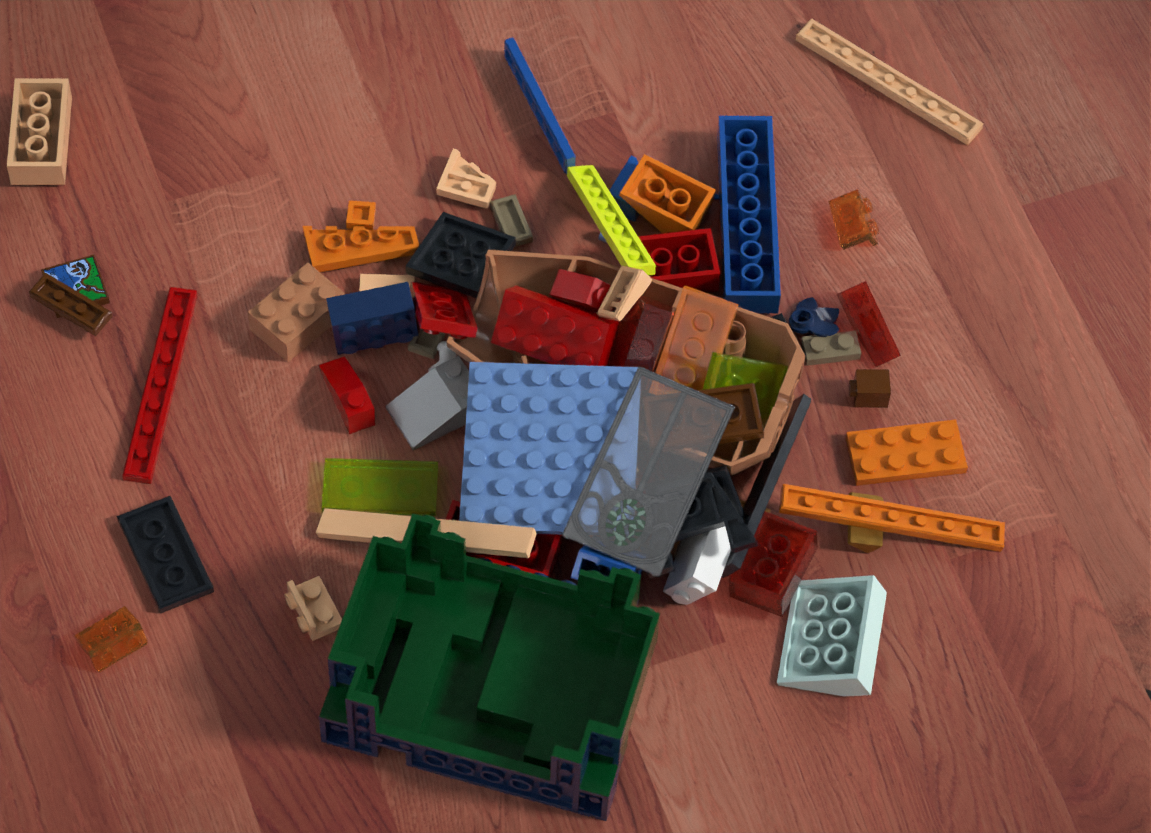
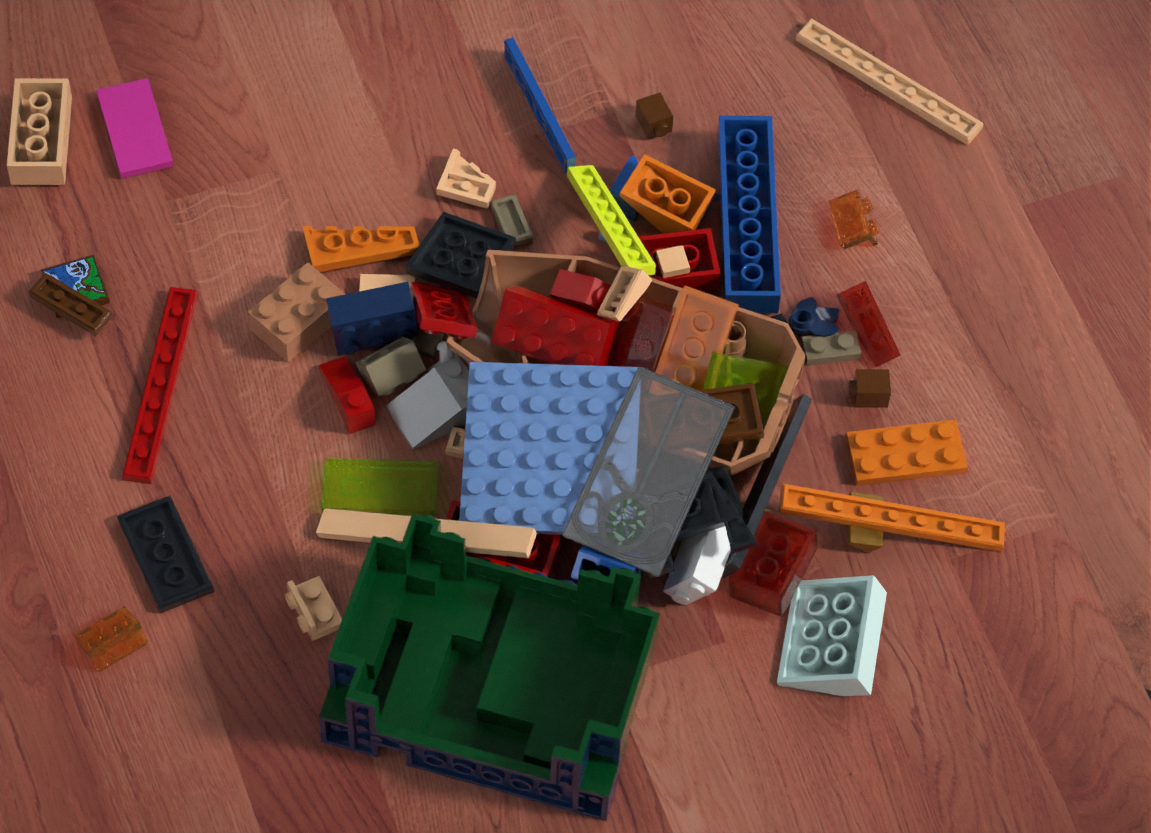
(134, 128): none -> dark pink tile
(361, 214): orange plate -> none
(391, 367): none -> dark tan brick
(455, 444): none -> light nougat tile
(654, 116): none -> reddish brown brick
(672, 261): none -> light nougat tile

